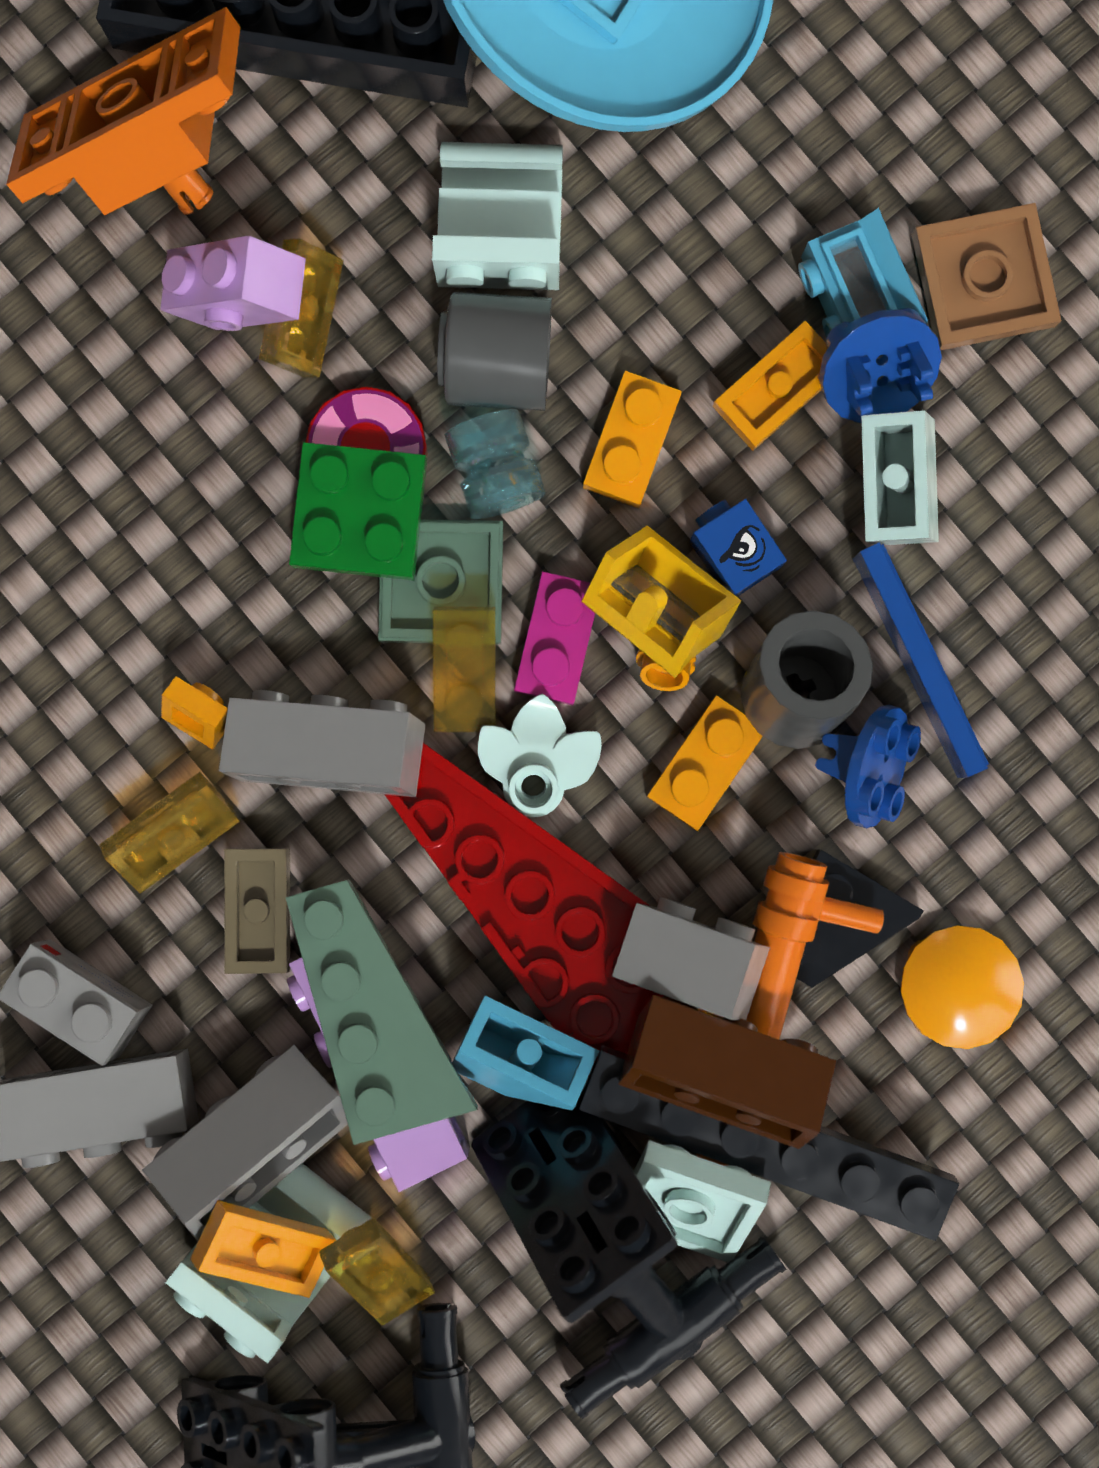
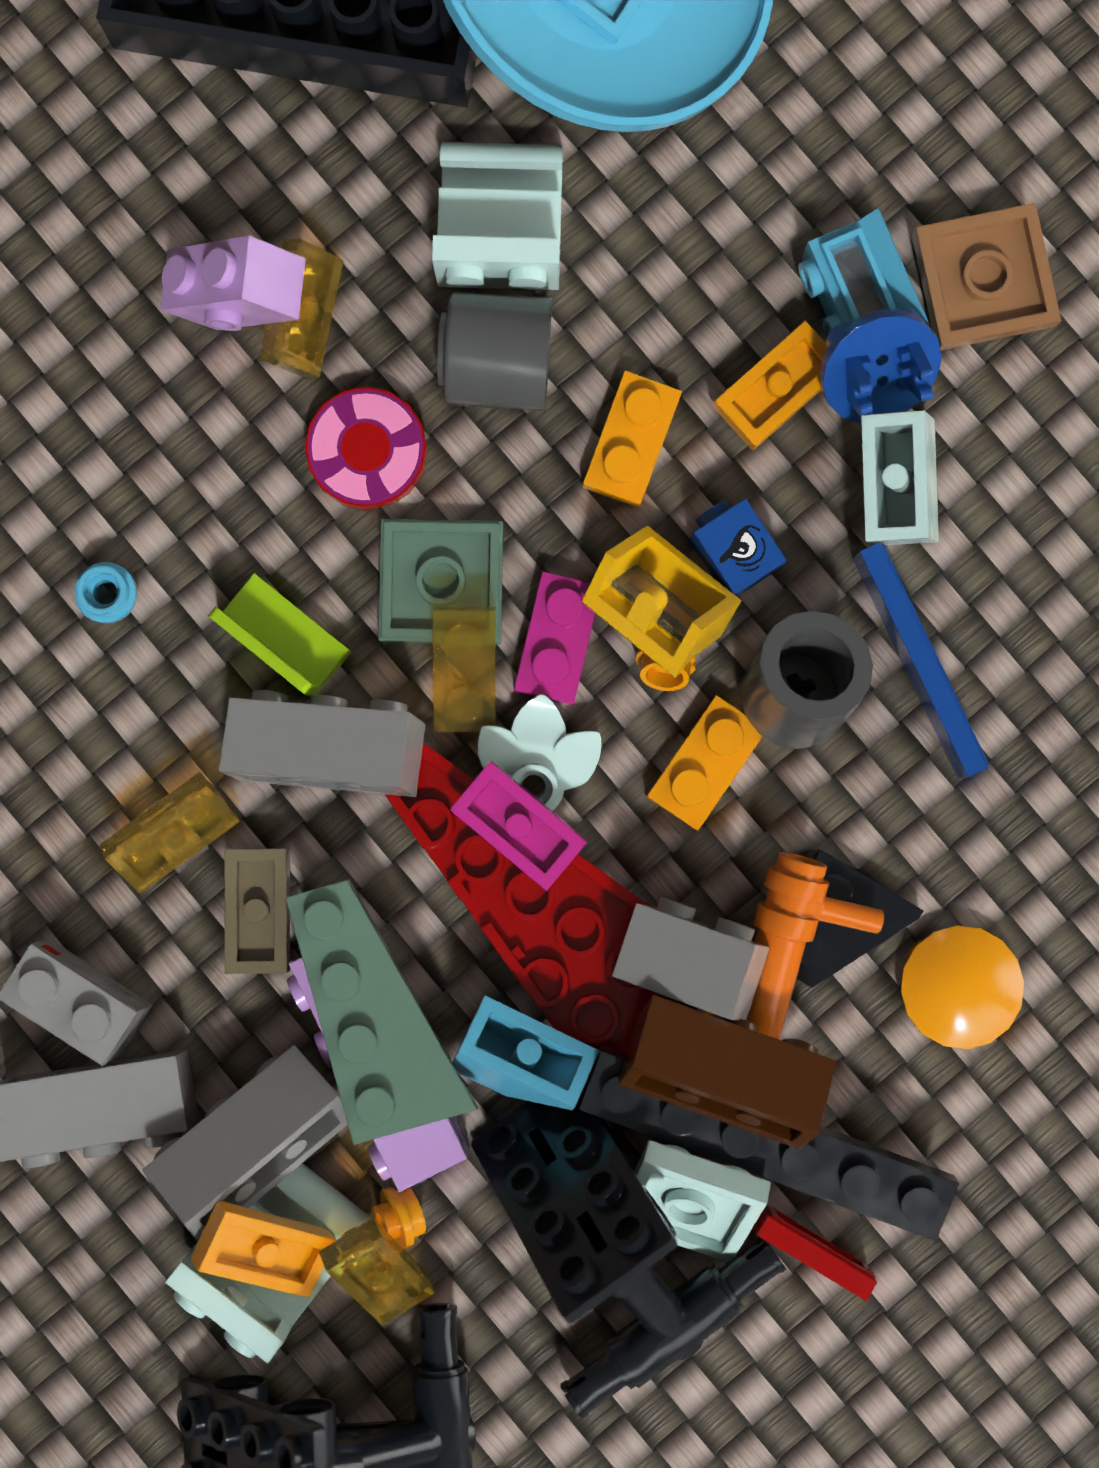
(89, 584): none -> medium azure plate
(134, 123): orange brick -> none
(195, 711): light orange plate -> none
(282, 636): none -> lime panel
(358, 511): green plate -> none
(400, 1215): none -> light orange plate
(493, 458): clear light blue wheel -> none
(519, 825): none -> dark pink plate
(815, 1252): none -> red tile
(873, 765): blue plate -> none

